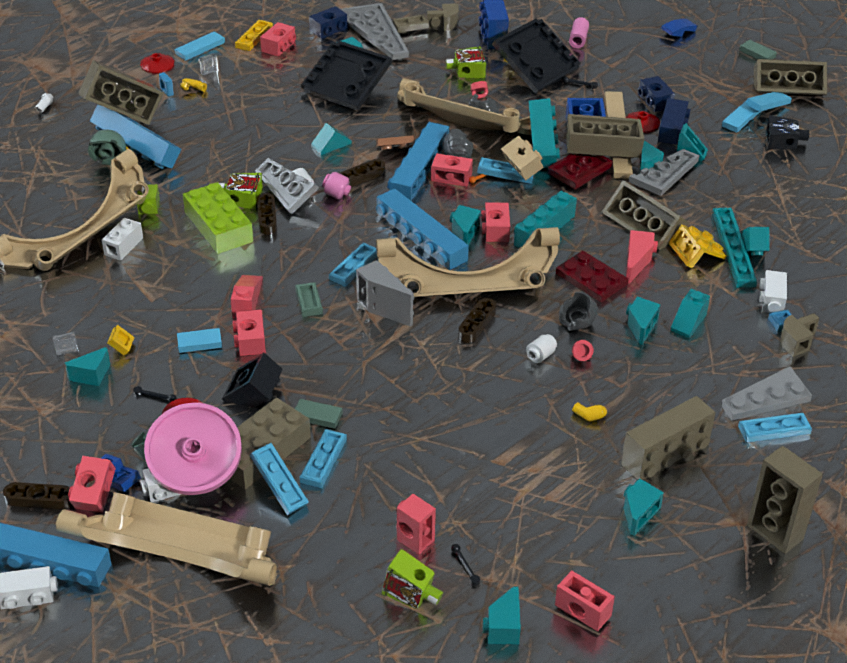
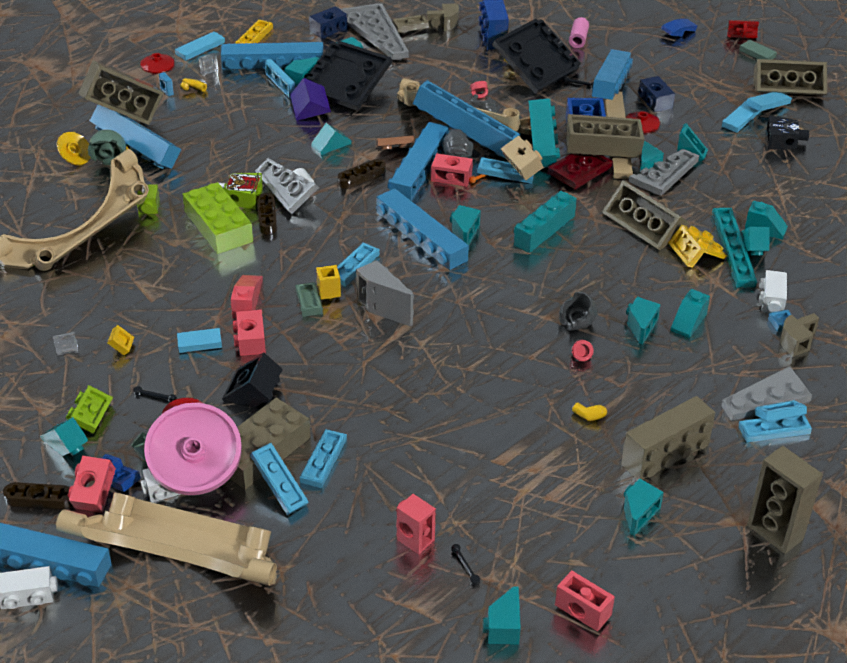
(46, 100): white arm -> none
(65, 437): none -> teal slope
(73, 142): none -> yellow dish
(89, 368): teal slope -> none
(89, 408): none -> lime bracket
(122, 239): white brick -> none
(254, 54): none -> dark azure brick
(278, 39): coral brick -> none
(279, 77): none -> medium azure tile
(300, 69): none -> teal slope
(309, 100): none -> dark purple slope
(320, 413): sand green tile -> none
(328, 282): none -> yellow brick
(336, 185): bright pink head -> none
(410, 581): lime torso -> none
(463, 116): none -> dark azure brick
(464, 332): dark brown beam -> none
(468, 63): lime torso -> none
(496, 222): coral brick -> none
(511, 274): tan panel -> none
(541, 348): white brick -> none
(592, 276): dark red plate -> none
(612, 74): none -> dark azure brick
(640, 252): coral slope -> none
(673, 119): dark blue brick -> none
(742, 29): none -> red hips
(765, 215): none -> teal slope
(780, 410): none -> medium azure tile

